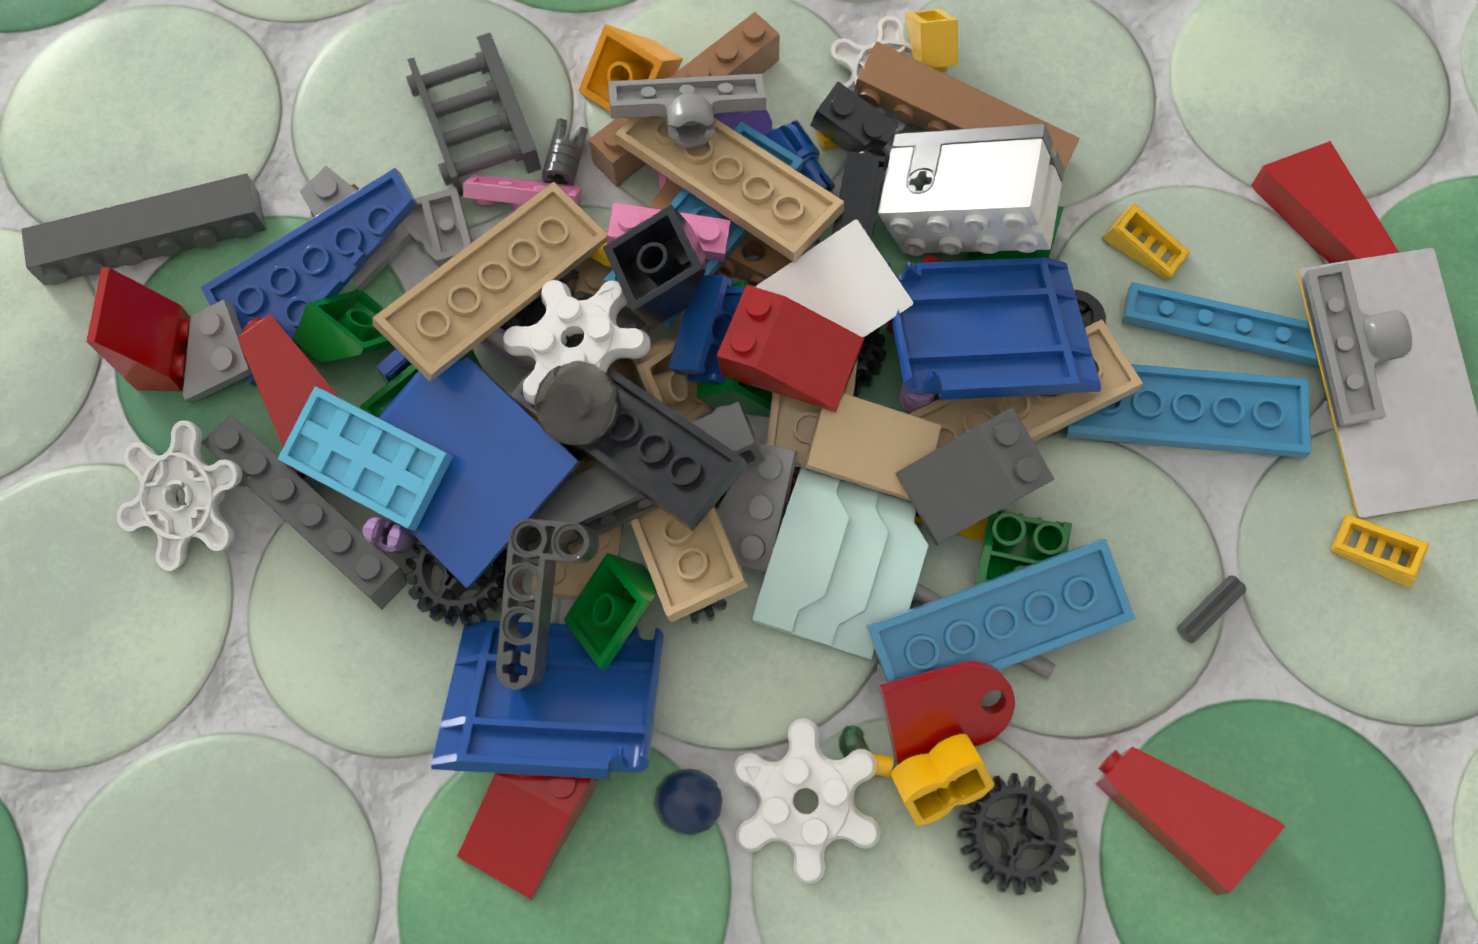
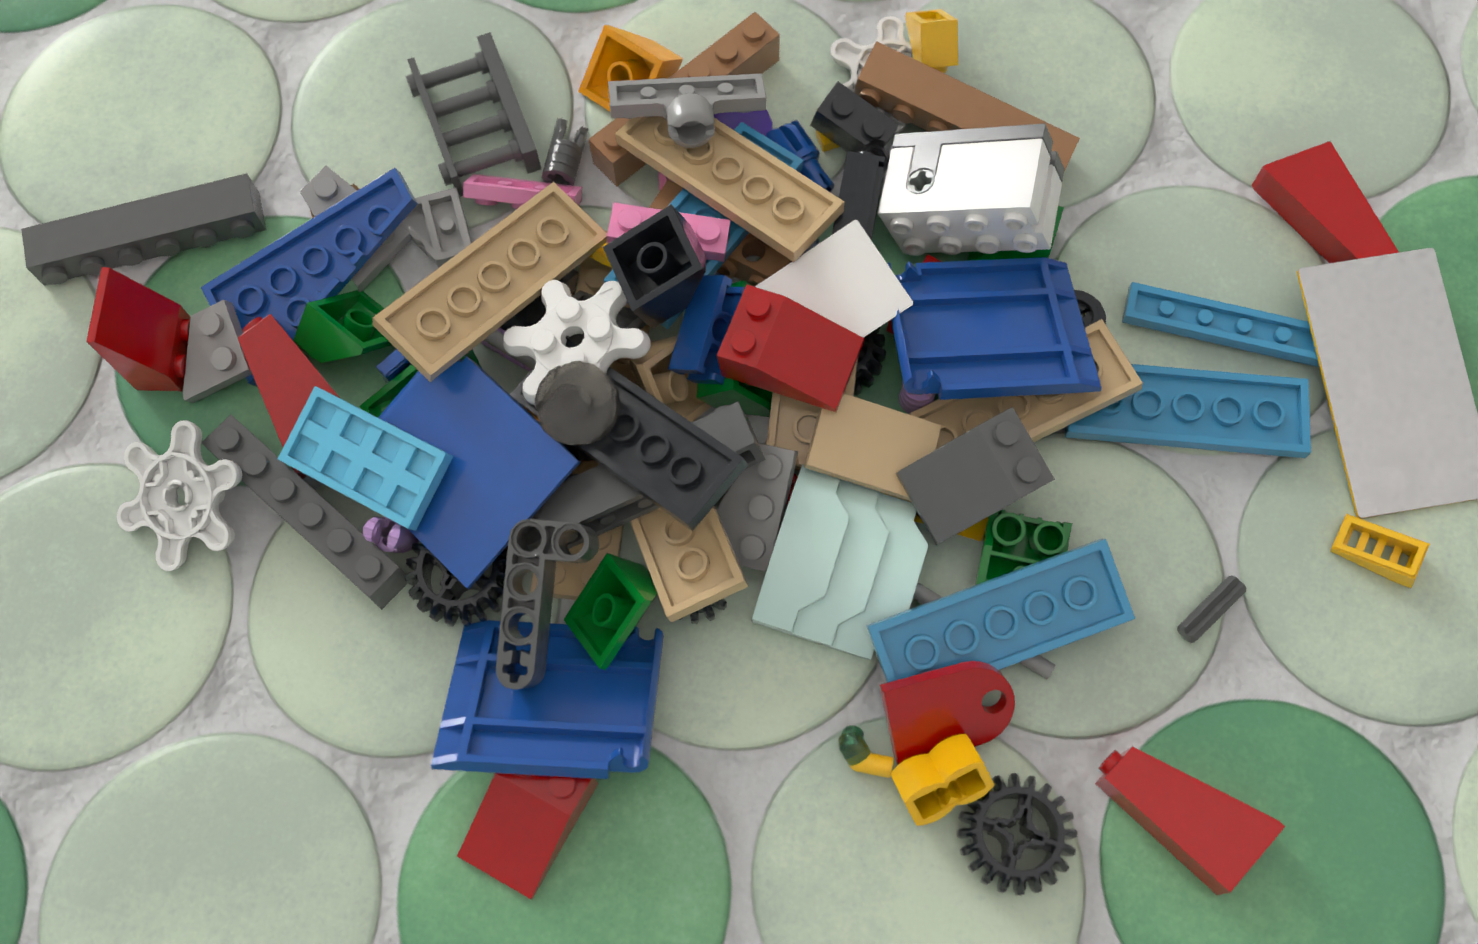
(688, 801): dark blue hair -> none
(806, 832): white plate -> none
(1139, 251): yellow slope -> none
(1353, 342): light grey plate -> none

